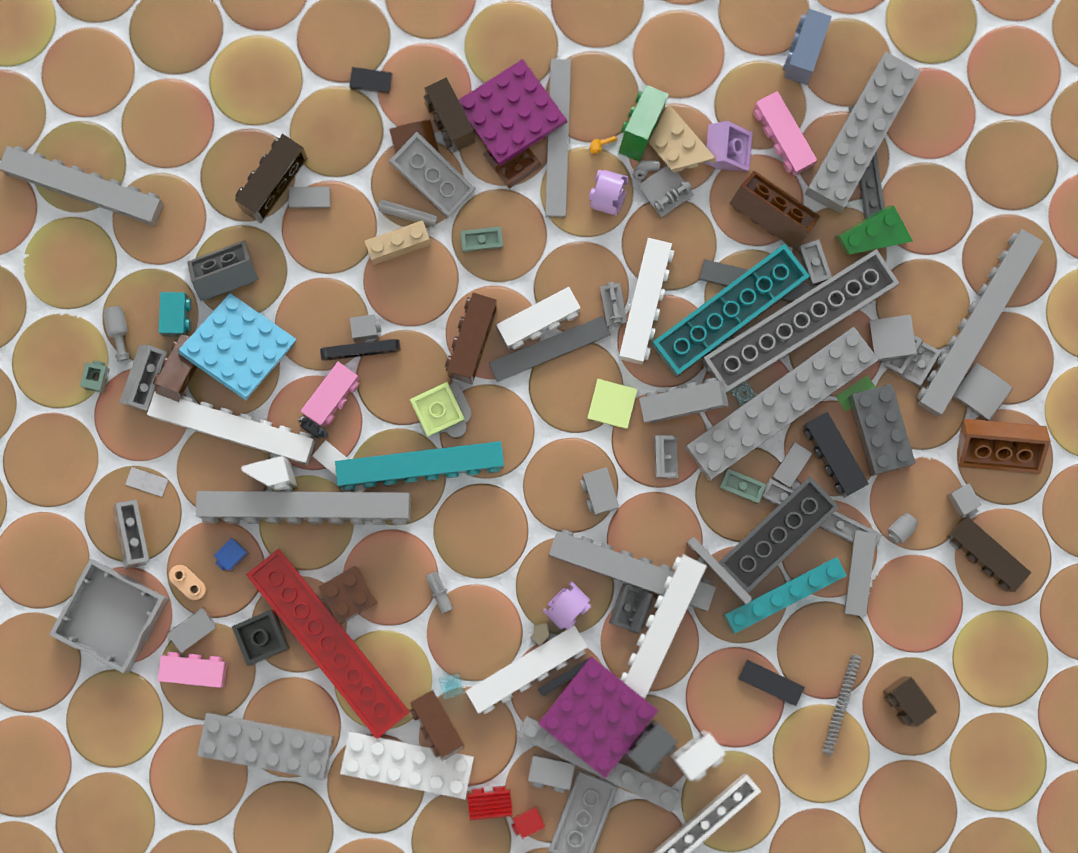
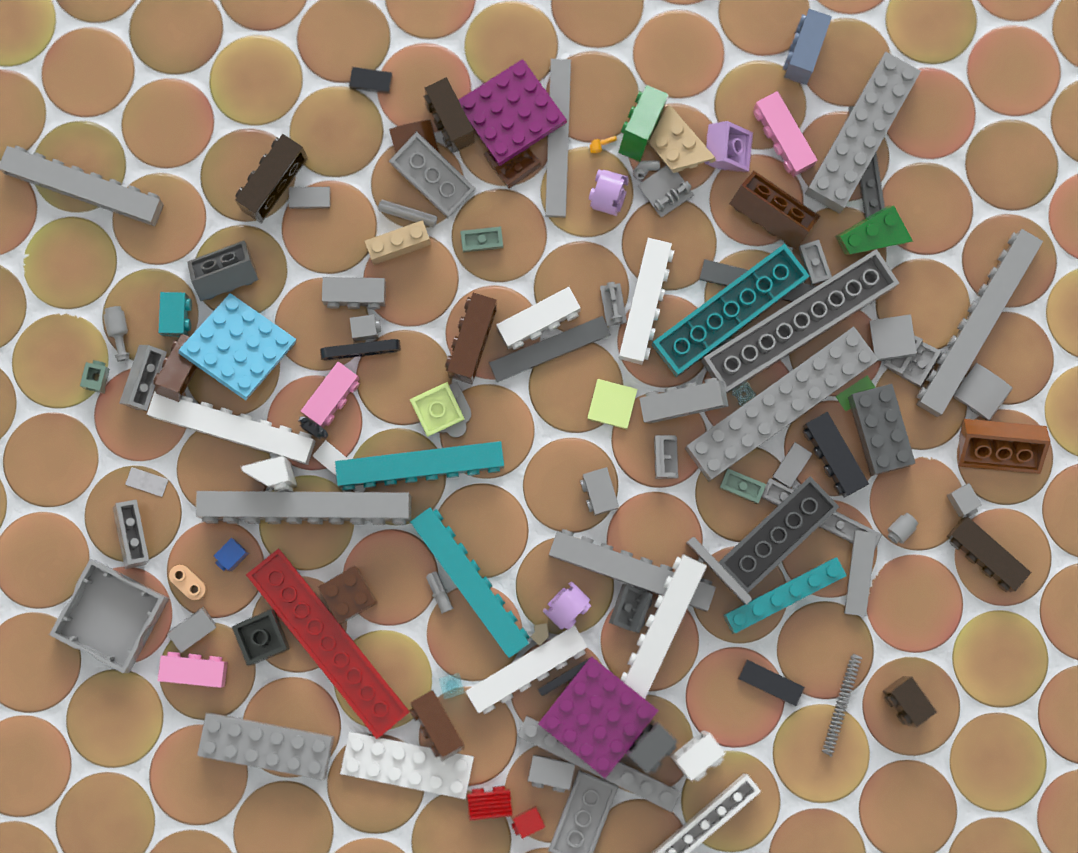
(354, 292): none -> light grey brick
(469, 582): none -> teal brick

